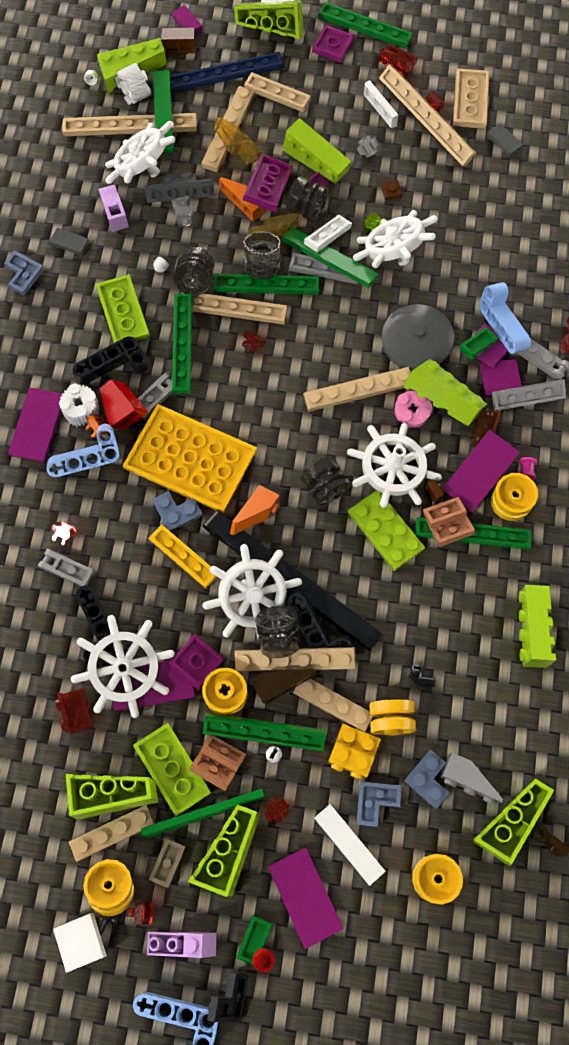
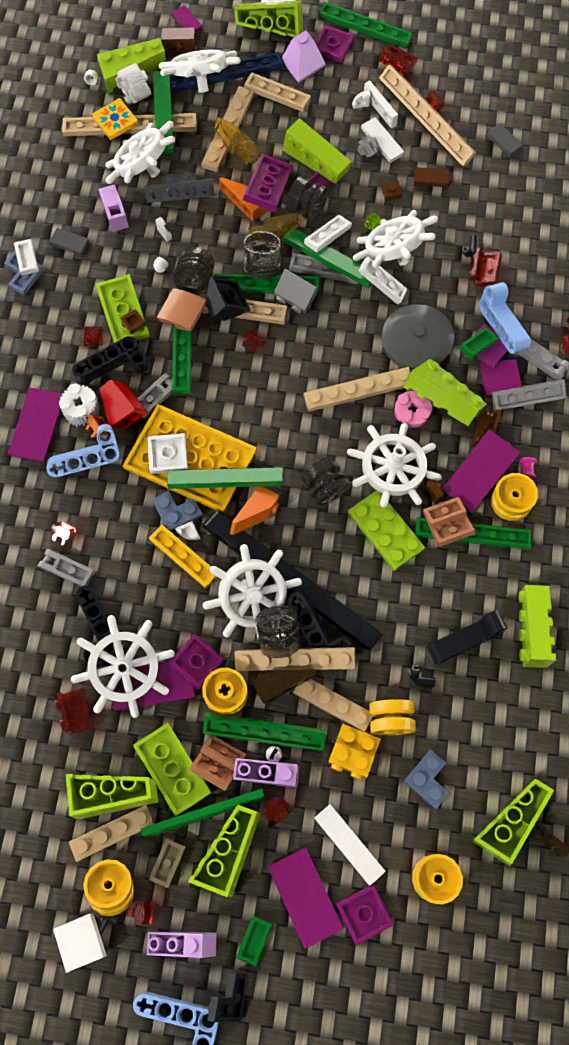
(26, 257): none -> white tile
(93, 336): none -> clear red tile
(115, 119): none -> tile
(133, 321): none -> reddish brown plate
(162, 230): none -> white tile
(167, 453): none -> white tile
(182, 211): clear brick -> none
(182, 309): none -> nougat slope
(188, 532): none -> white tile
(199, 65): none -> white piece
(225, 299): none -> black slope
(225, 478): none -> tile
(263, 960): red tile -> none
(266, 772): none -> lavender slope
(295, 292): none -> light grey slope
(302, 57): none -> lavender slope
(362, 100): none -> white tile
(364, 914): none -> magenta tile
(371, 797): sand blue plate -> none
(383, 280): none -> white tile
(387, 144): none -> white tile
(431, 177): none -> reddish brown tile
(466, 775): light grey slope -> none
(467, 638): none -> black beam
(471, 98): tan tile -> none
(471, 250): none -> black arm
(485, 267): none -> clear red bracket

